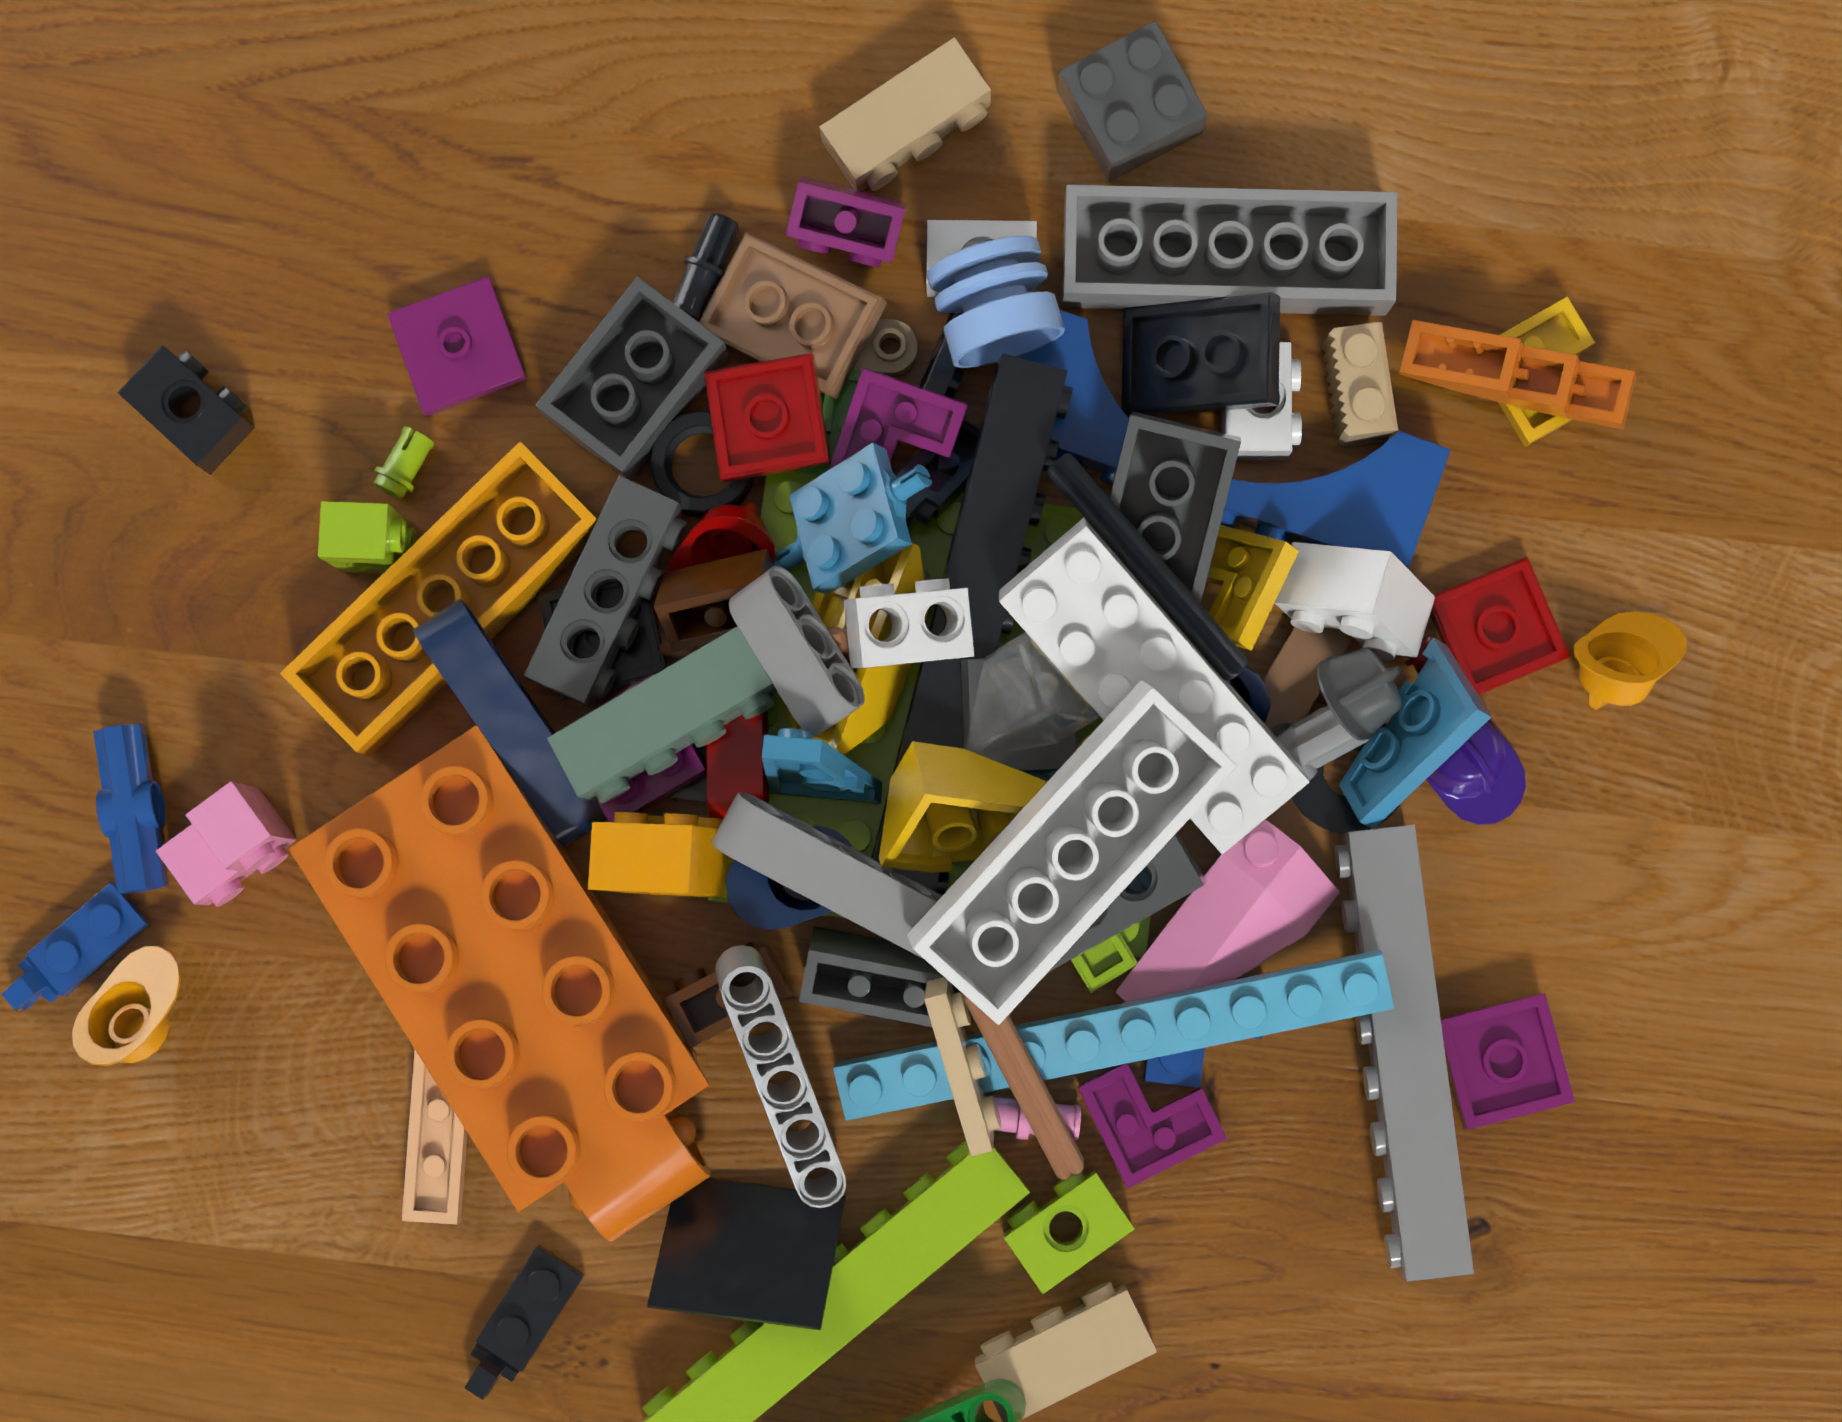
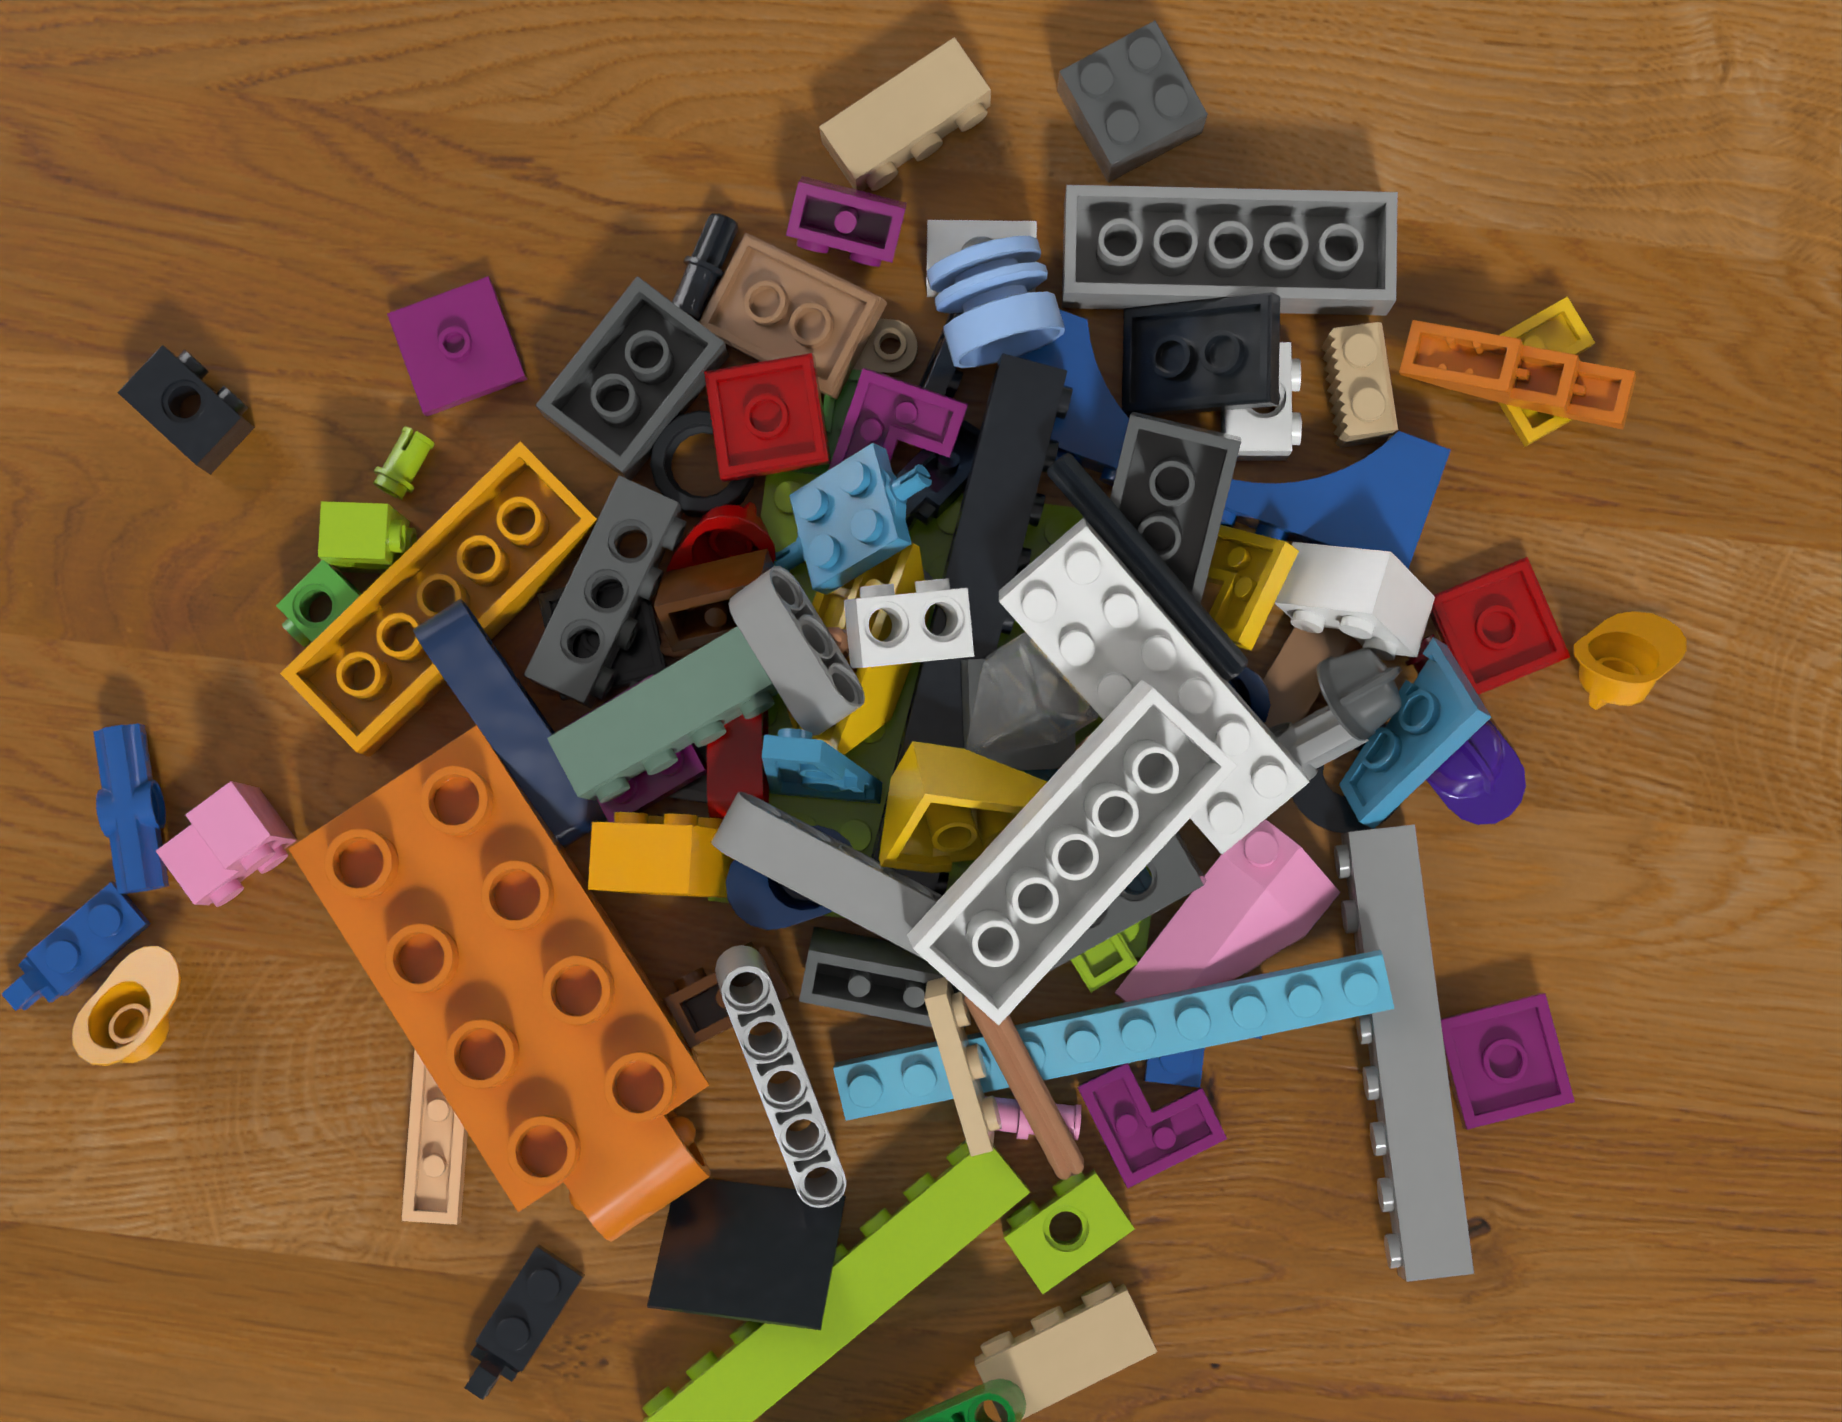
(320, 581): none -> bright green brick

